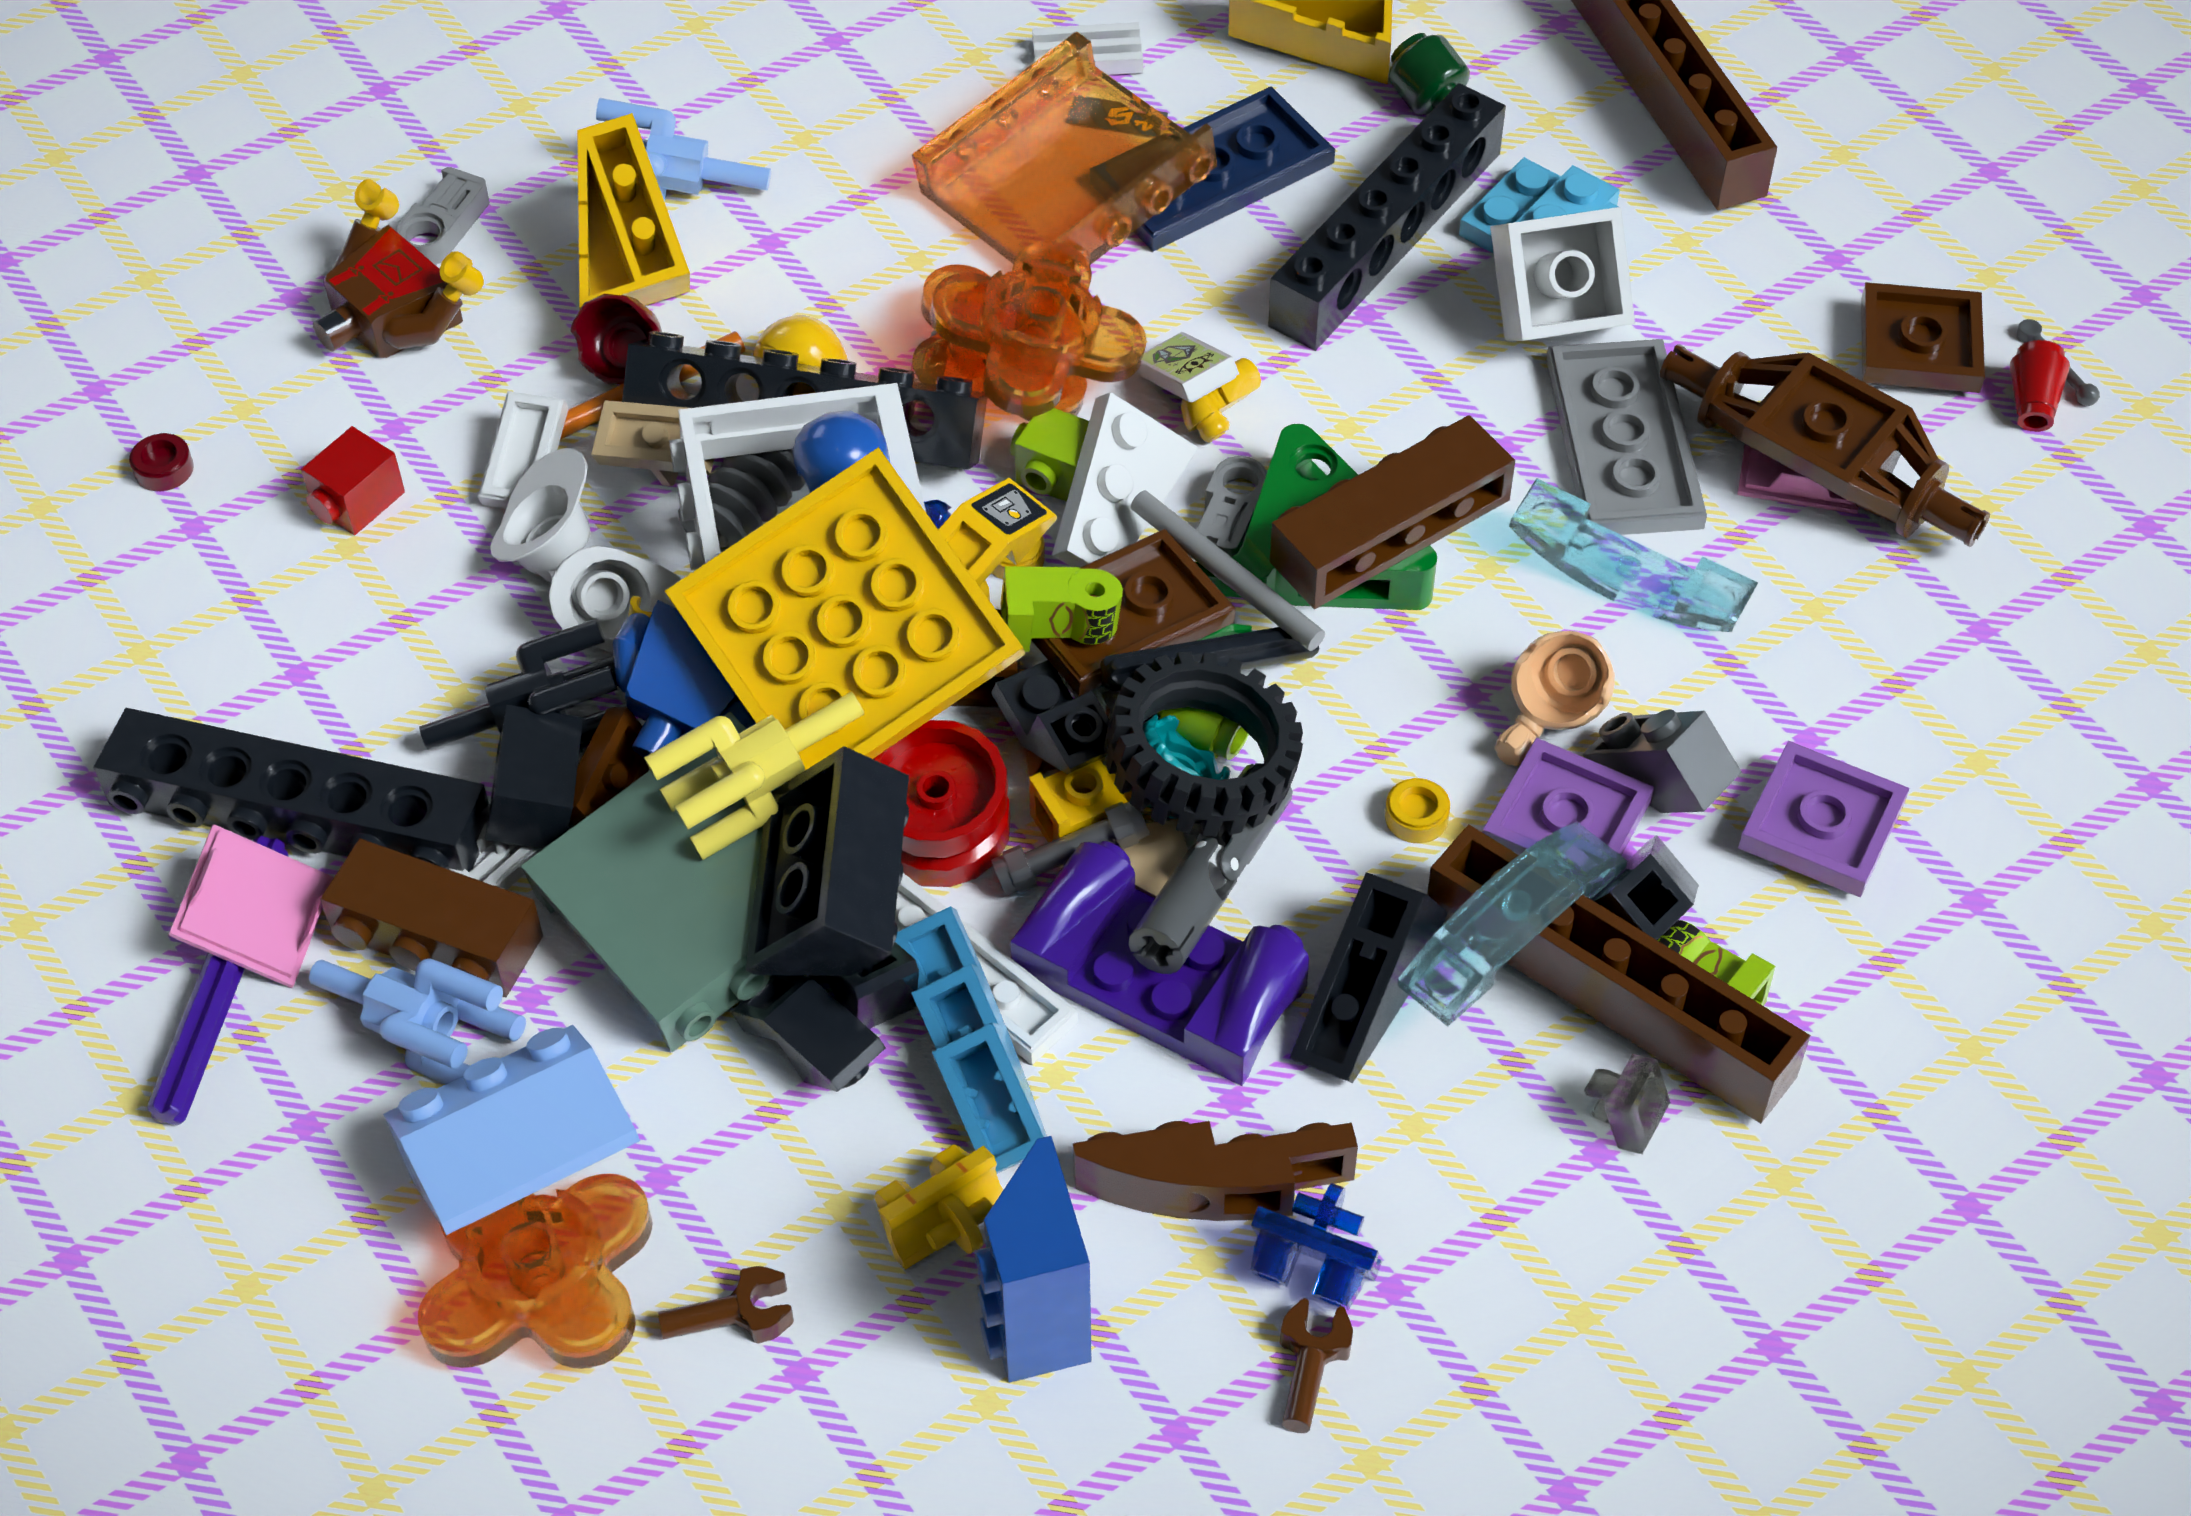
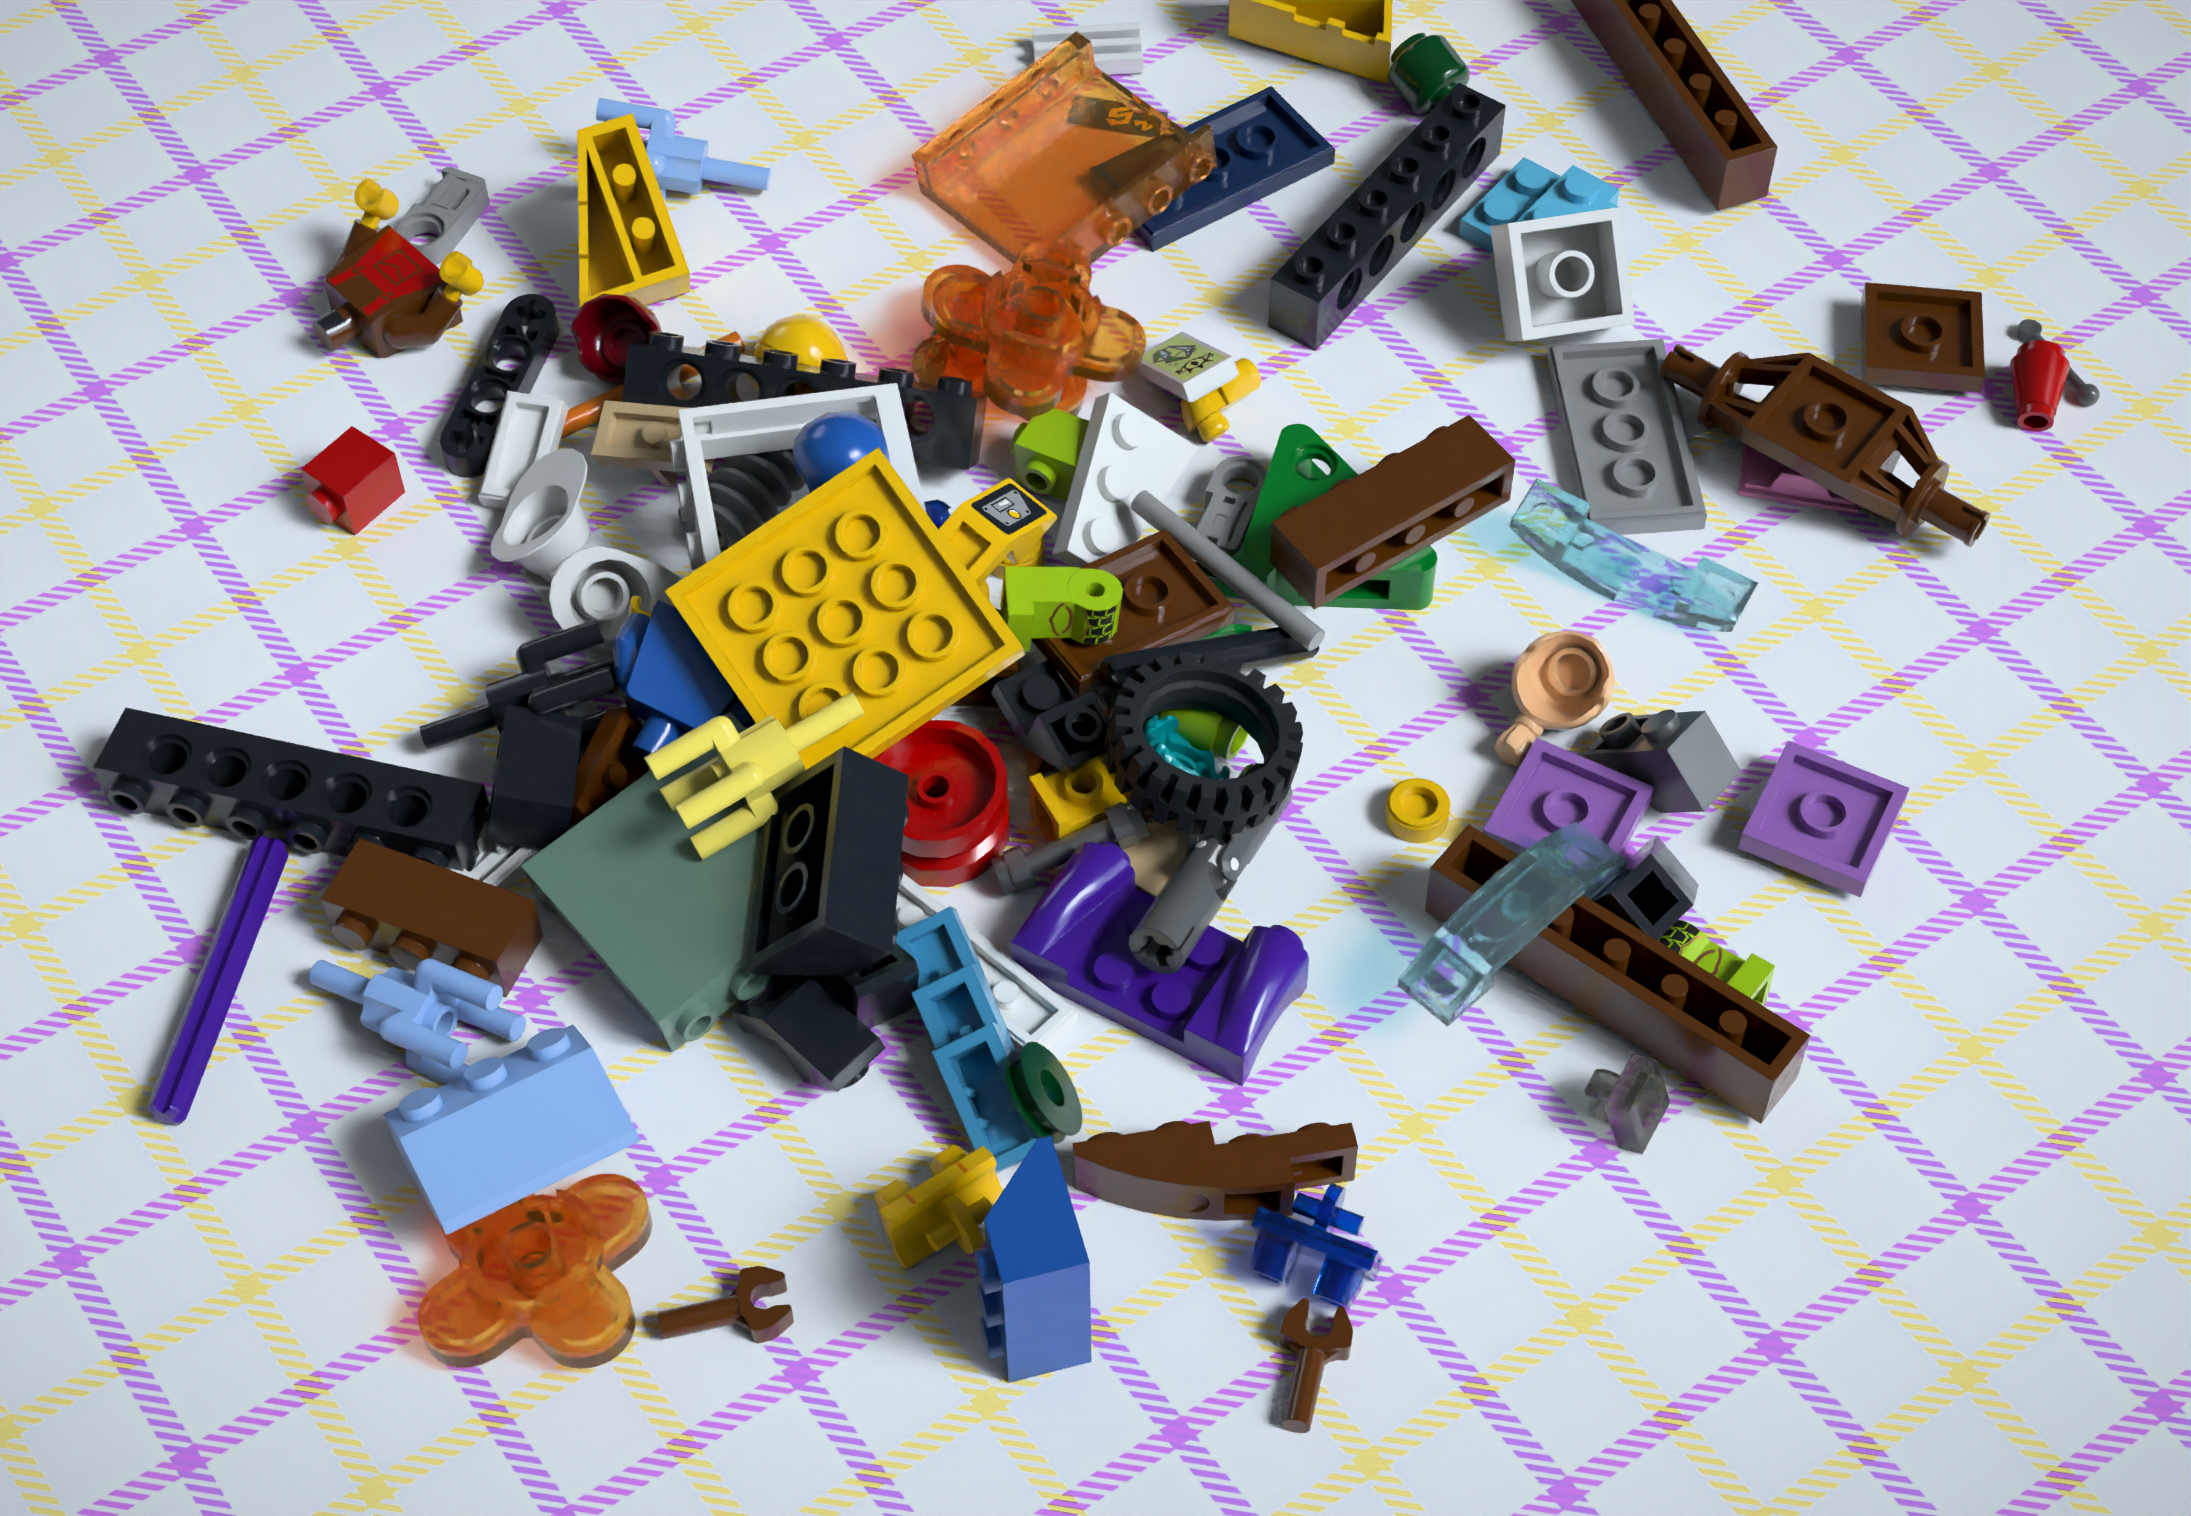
(161, 462): dark red tile -> none
(251, 906): bright pink piece -> none
(492, 382): none -> black beam
(1043, 1092): none -> dark green piece
(1361, 979): black slope -> none

